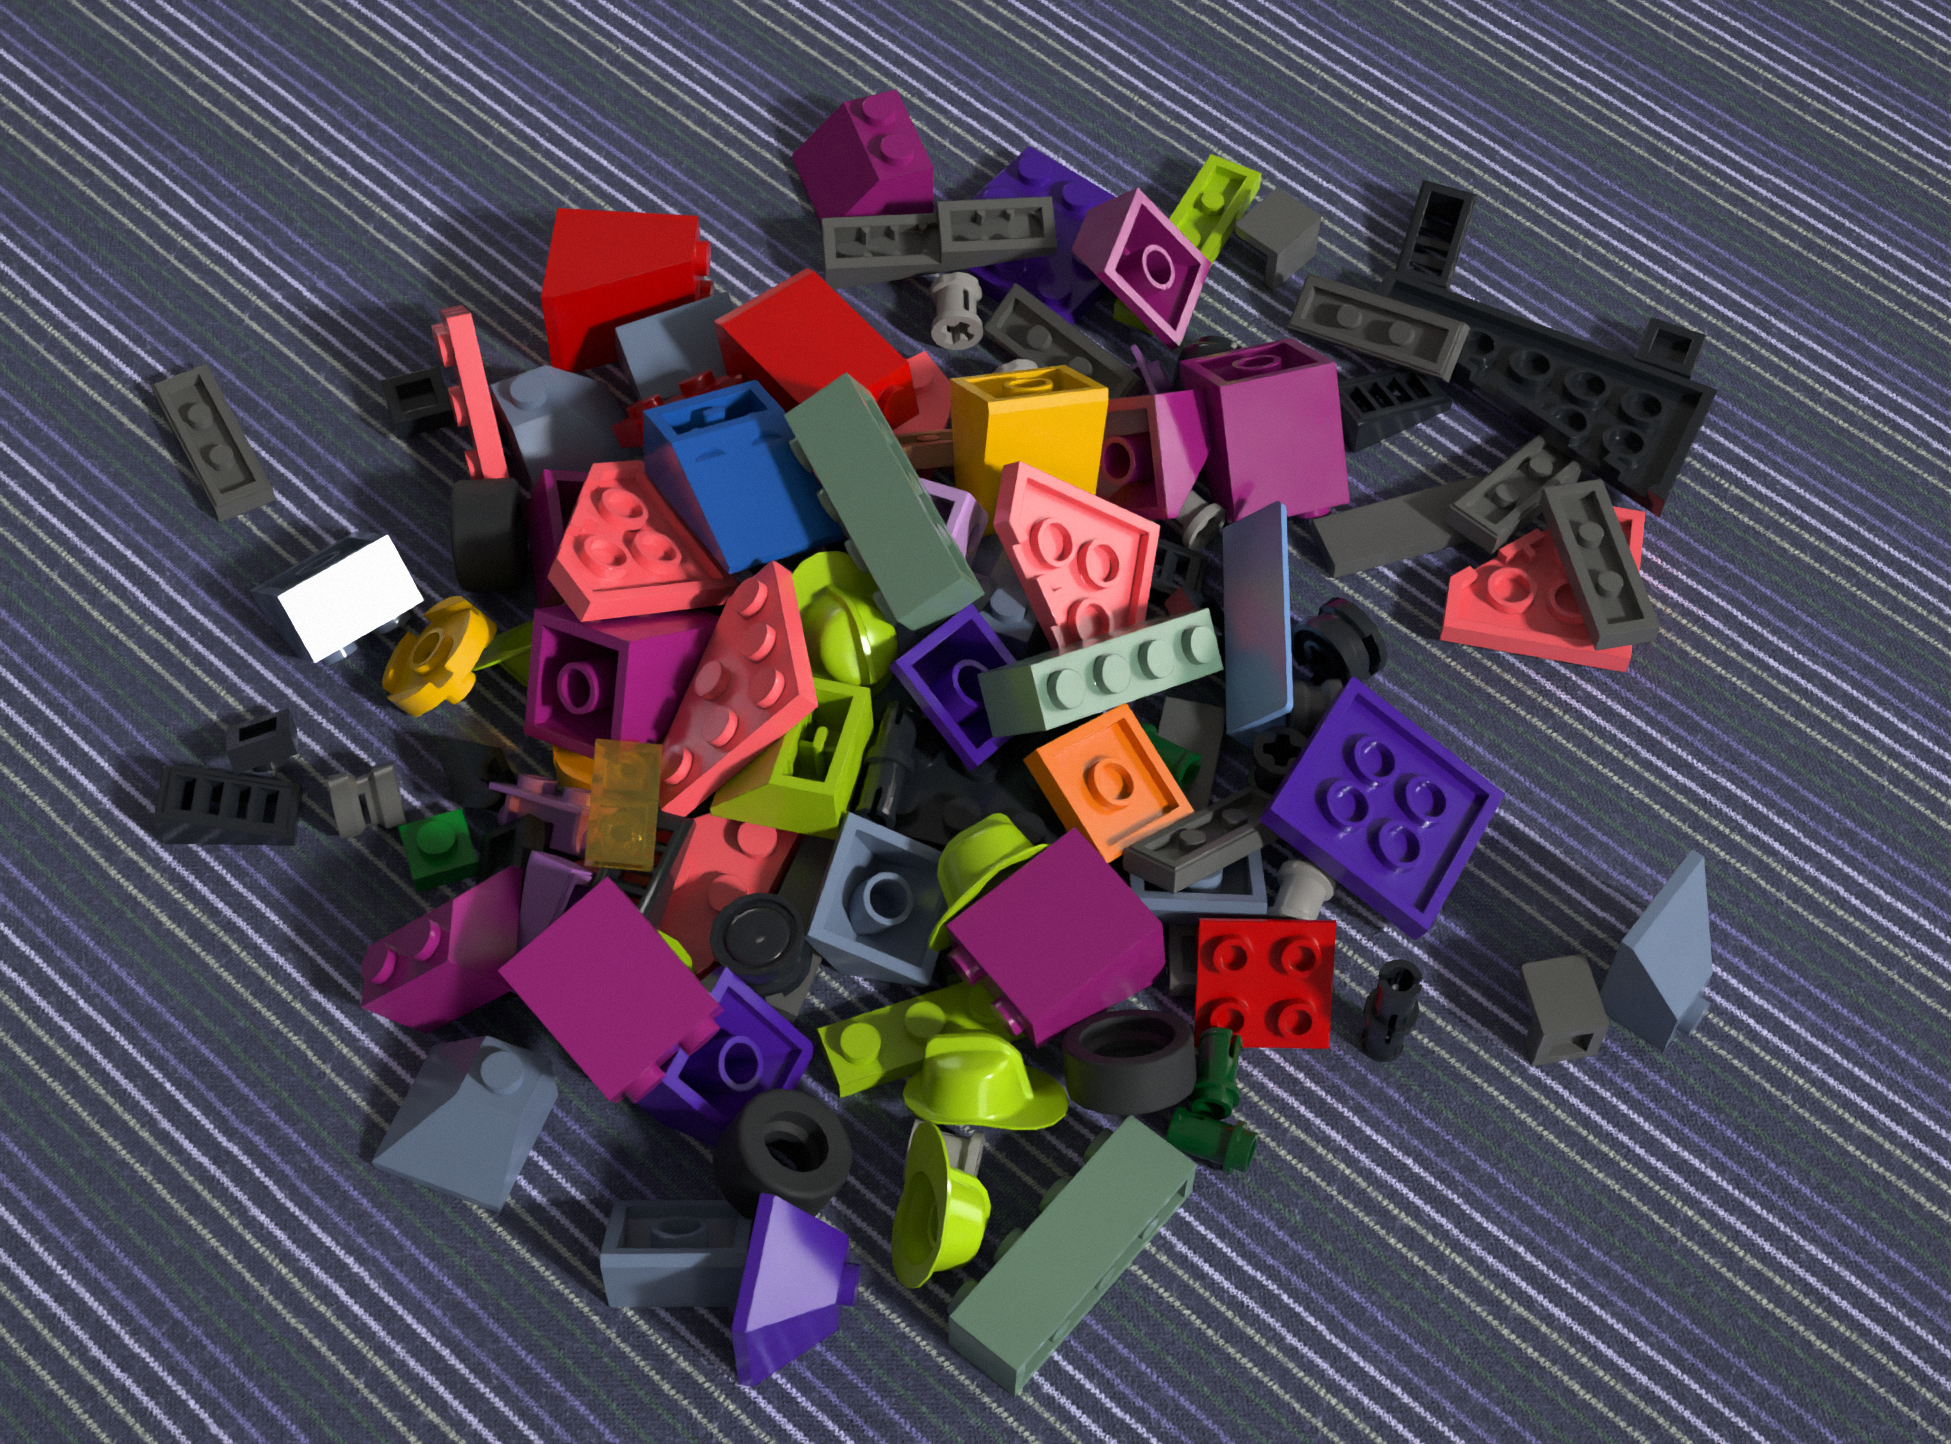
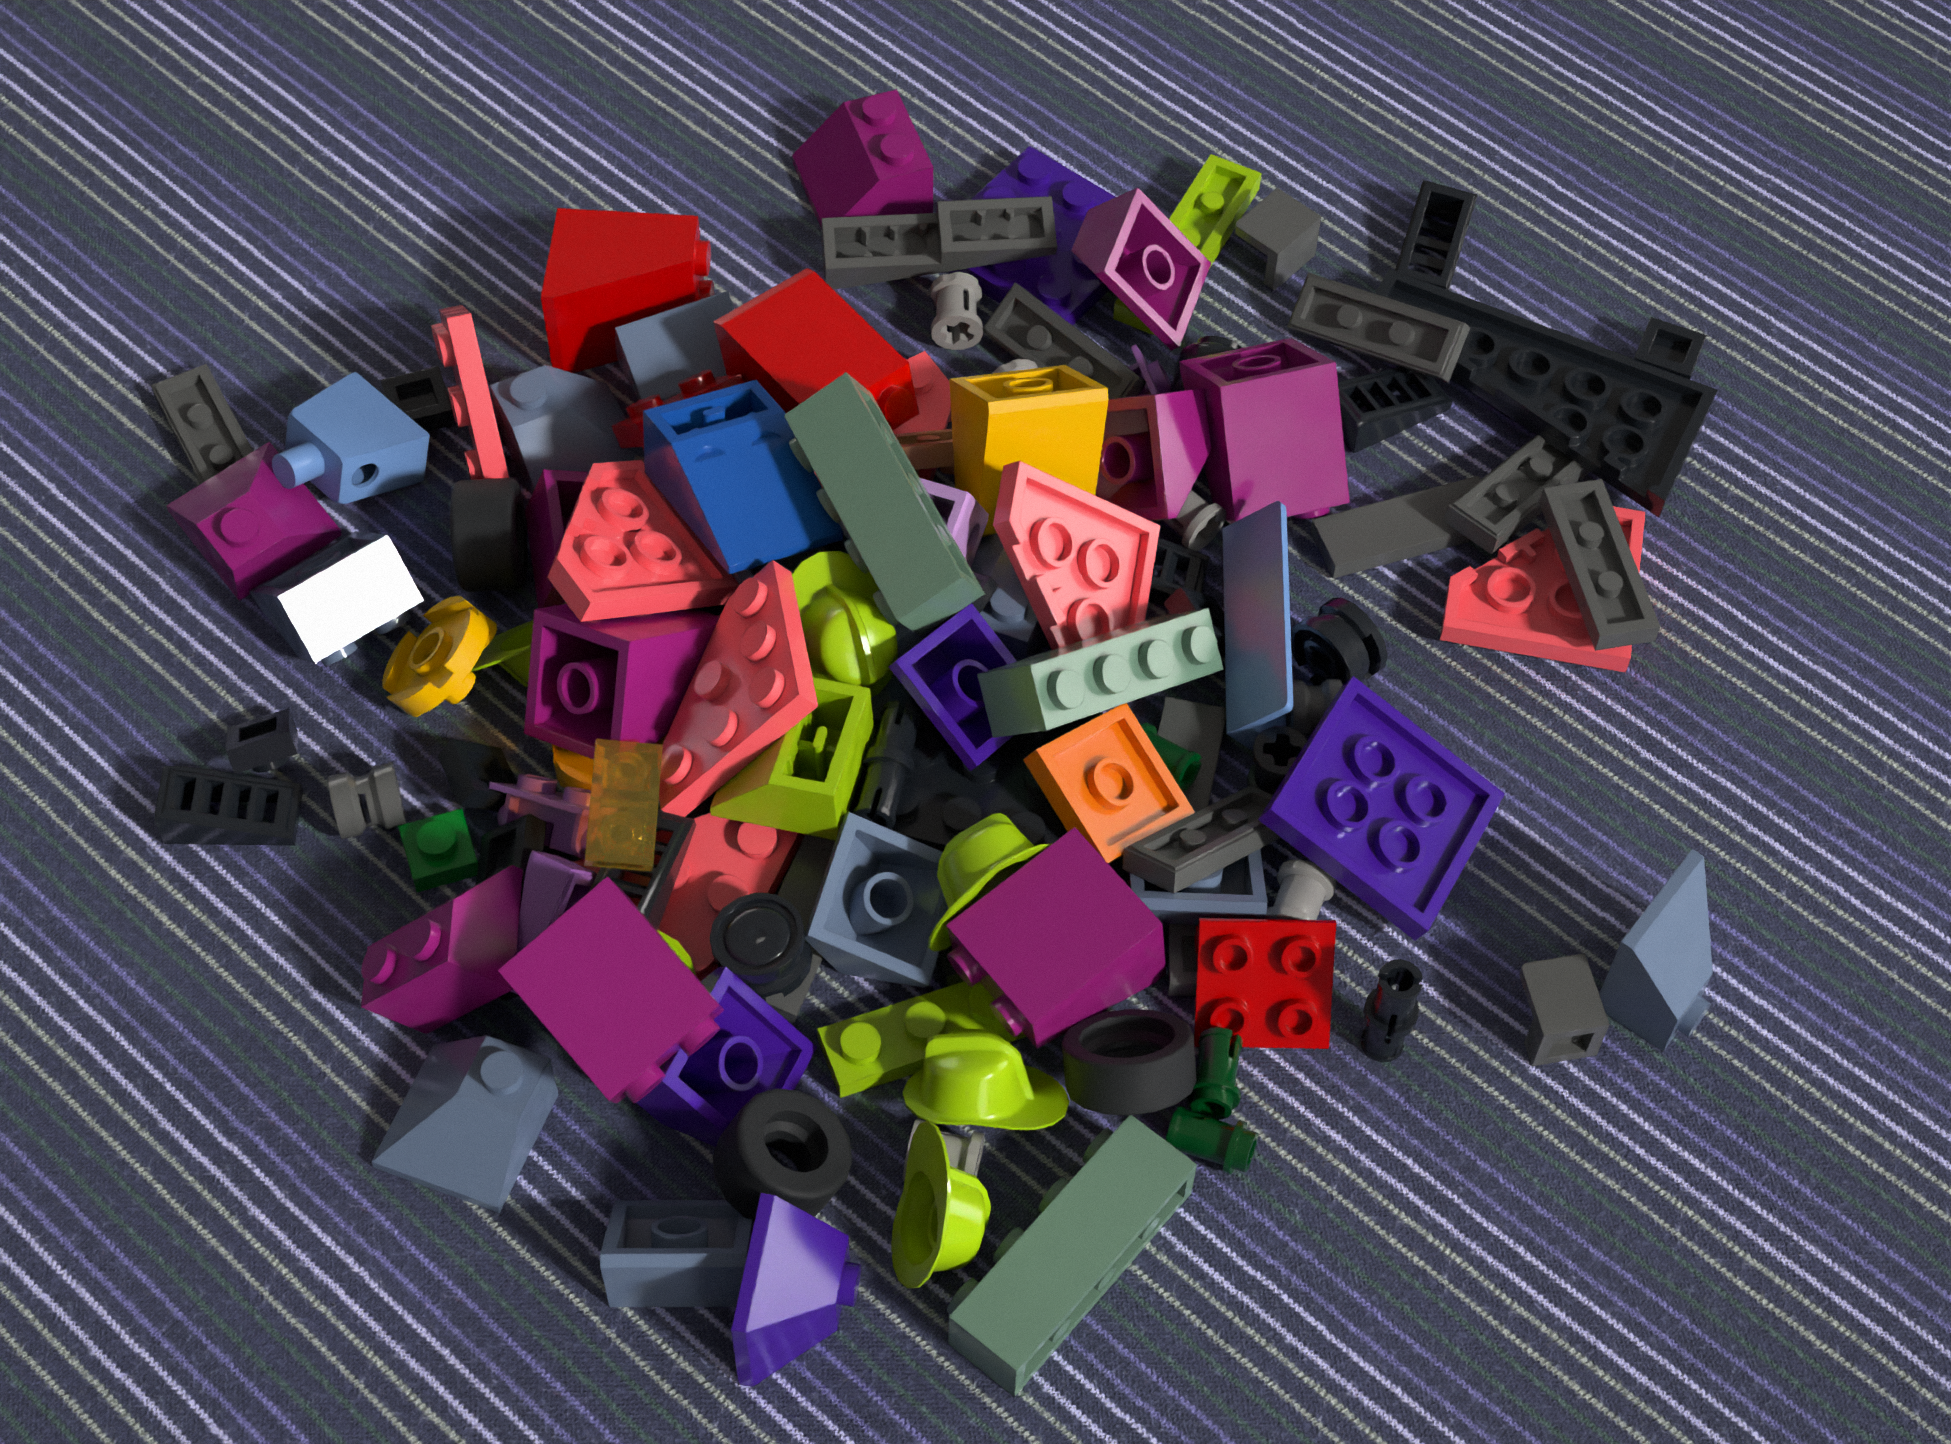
(252, 523): none -> magenta slope
(351, 443): none -> medium blue torso

